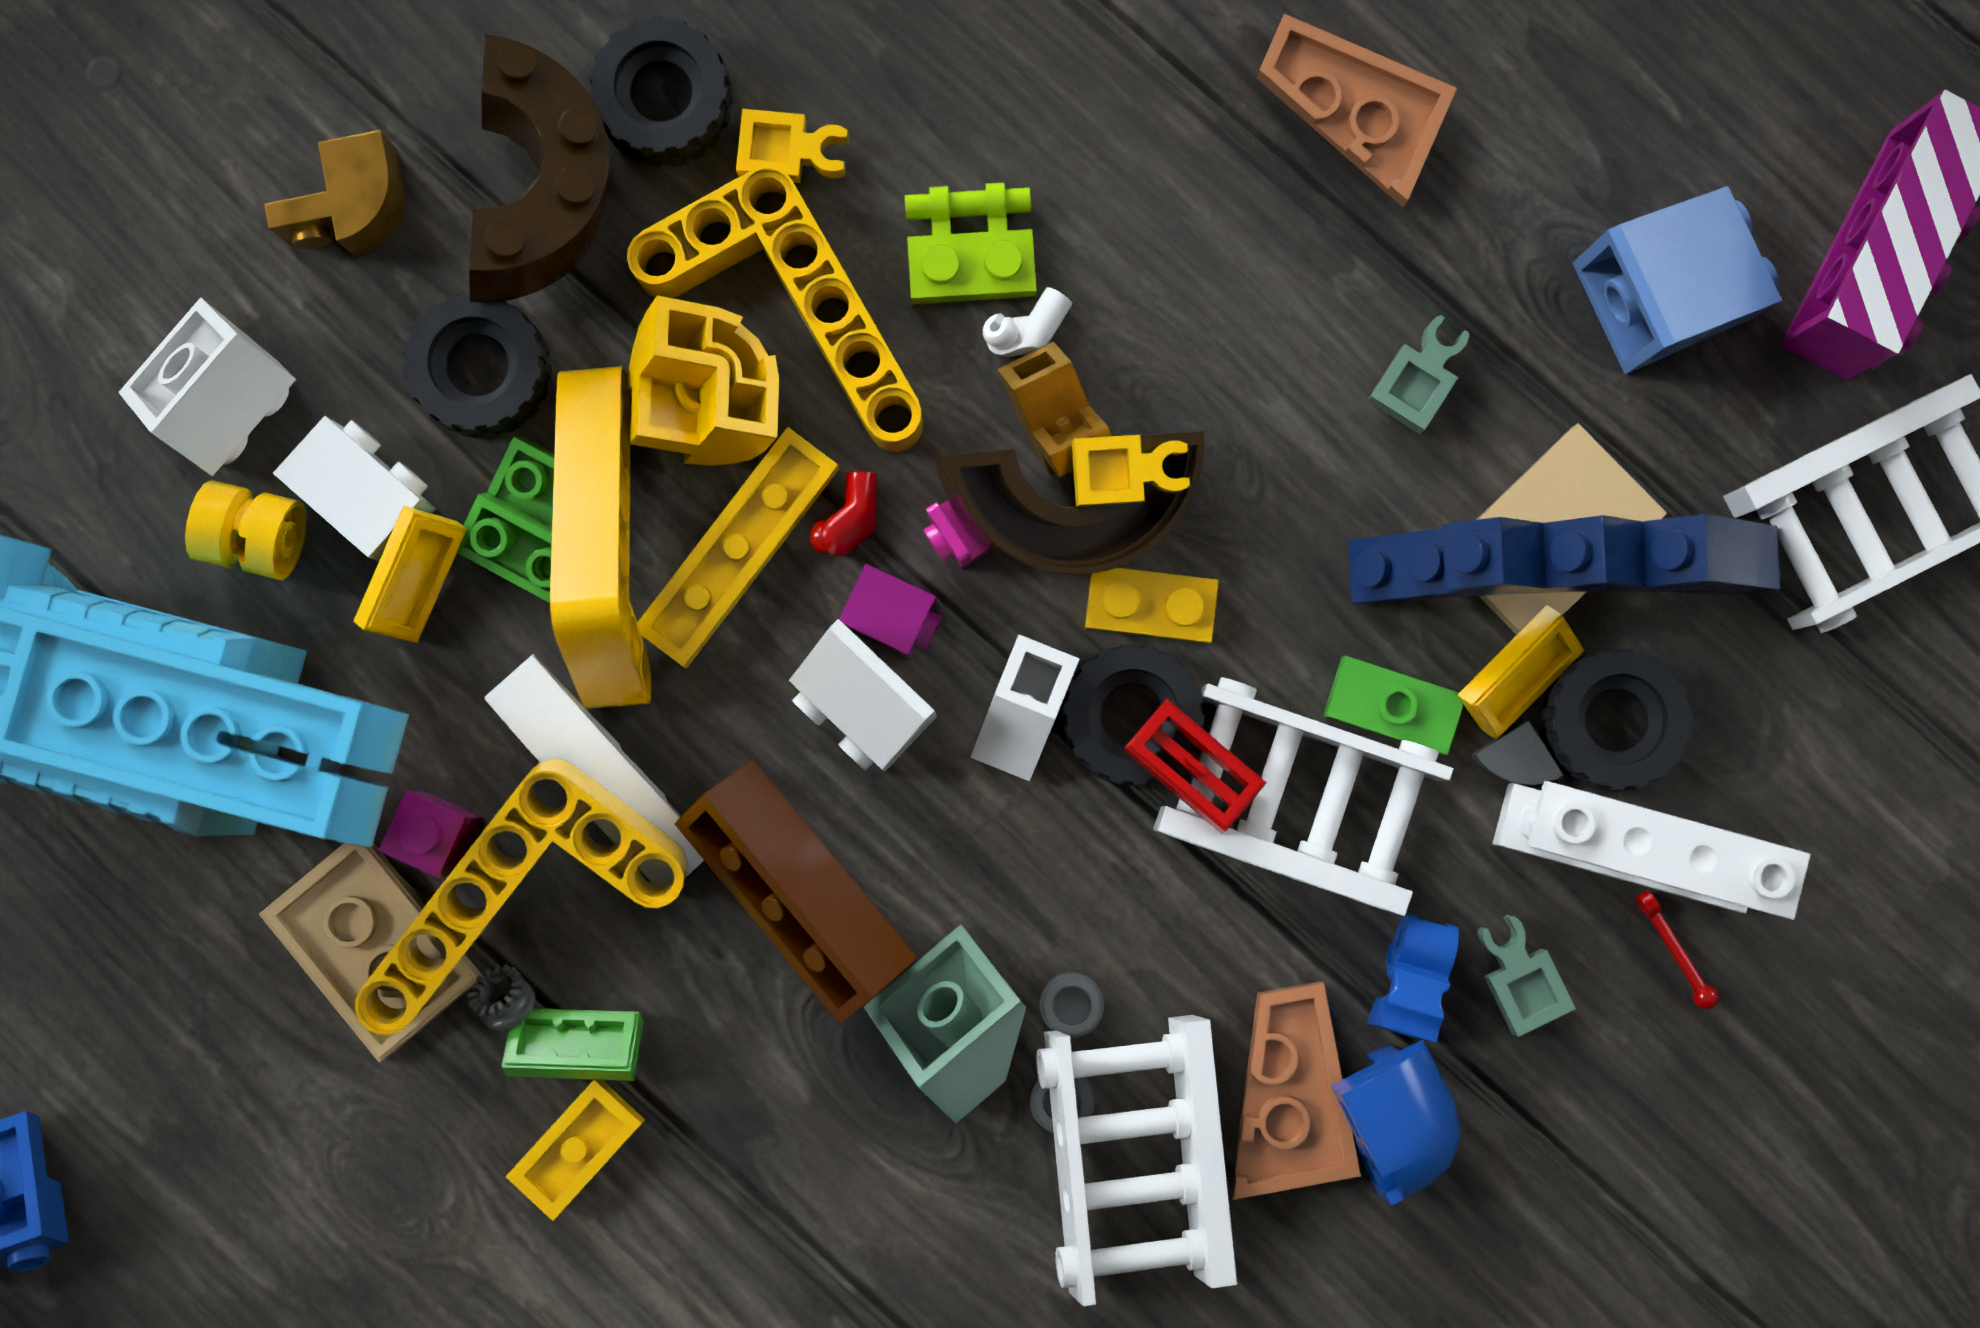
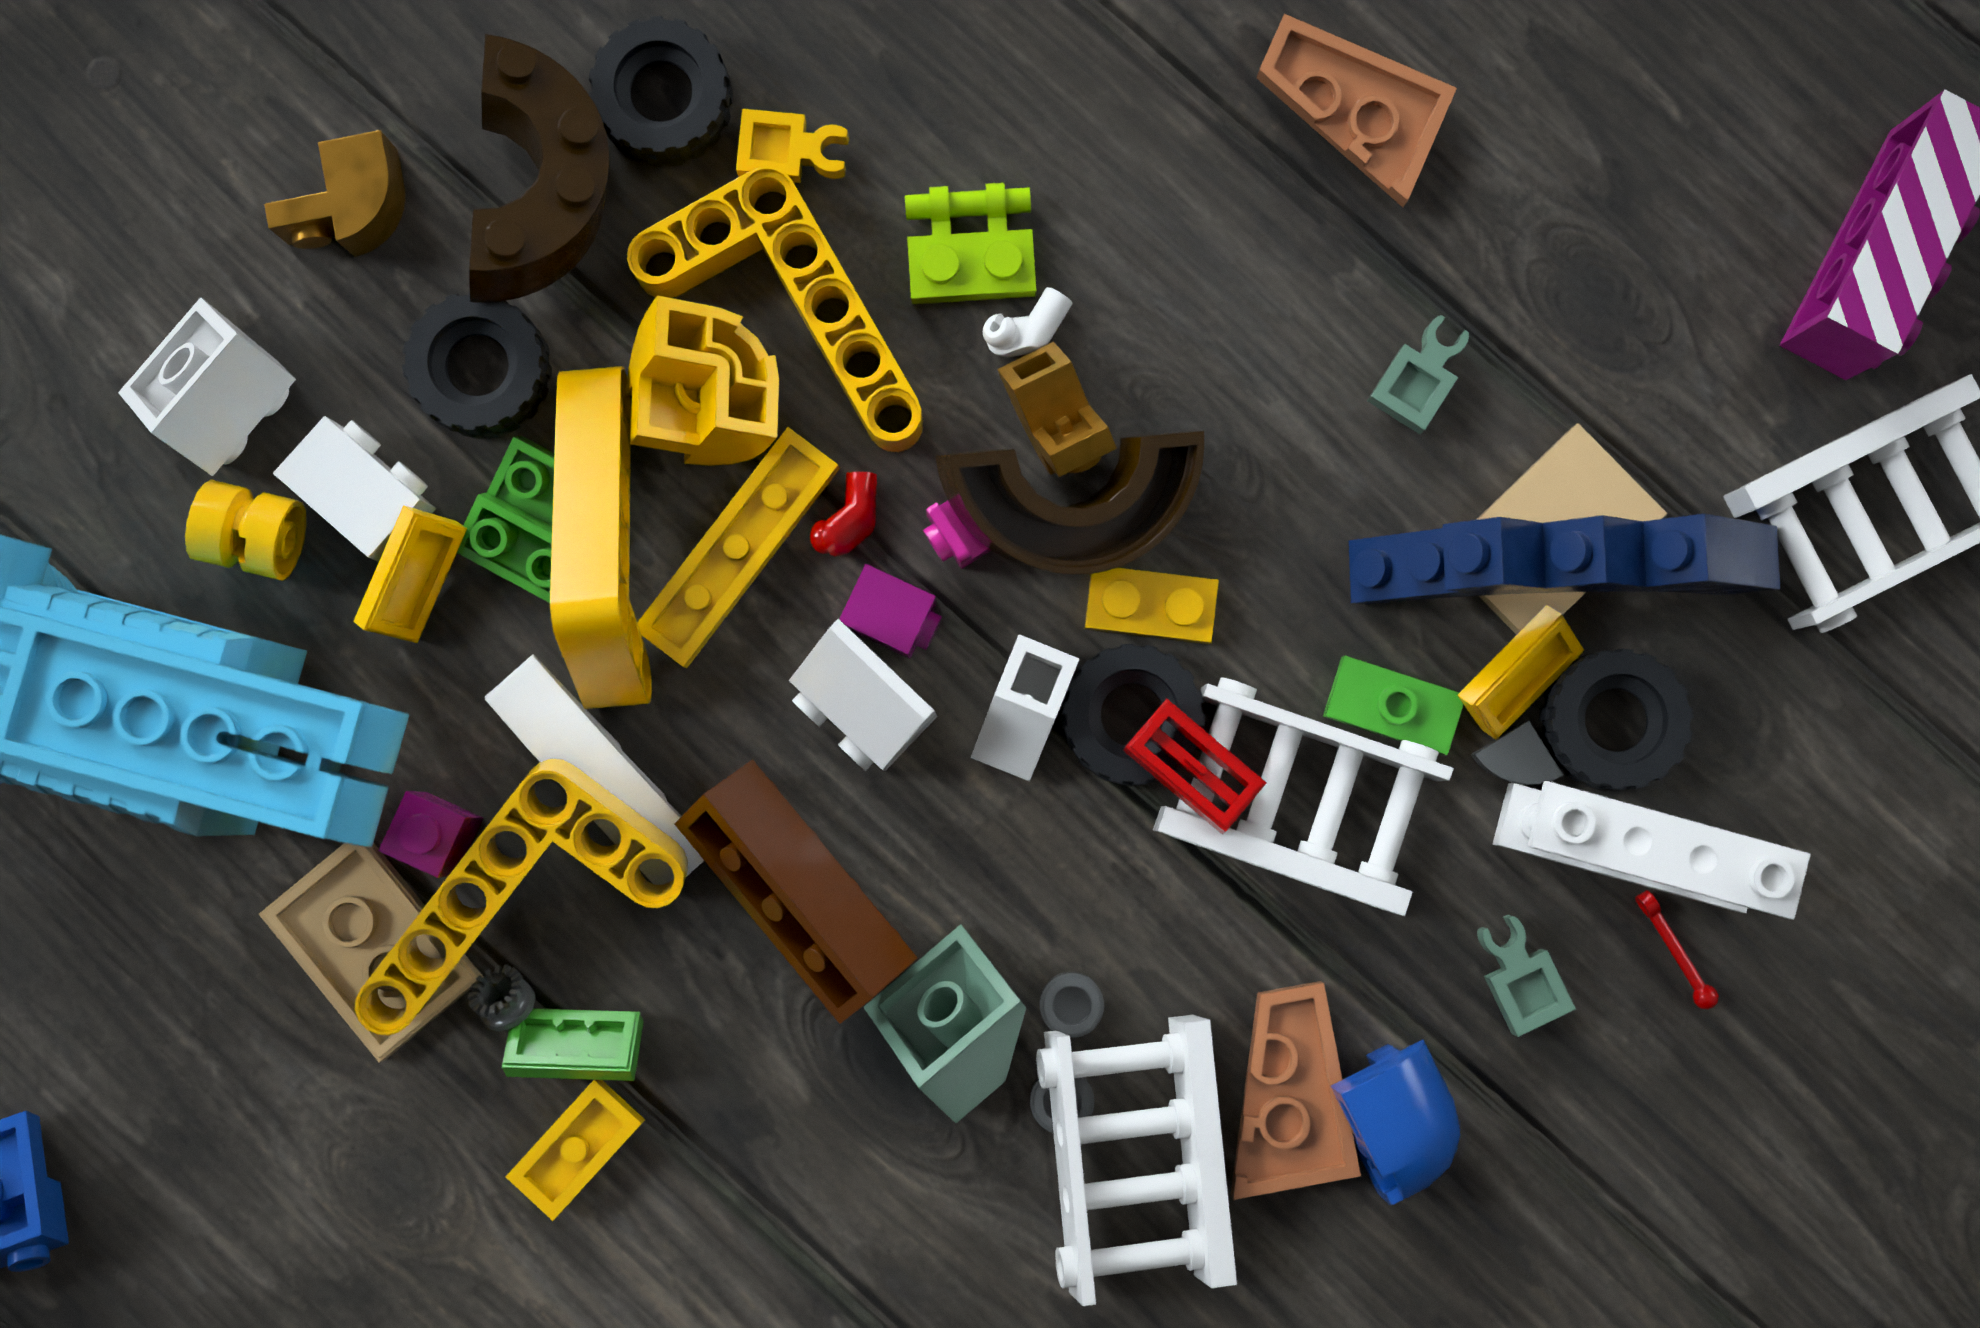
(1115, 469): yellow plate -> none
(1419, 974): blue leg -> none
(1677, 277): medium blue slope -> none

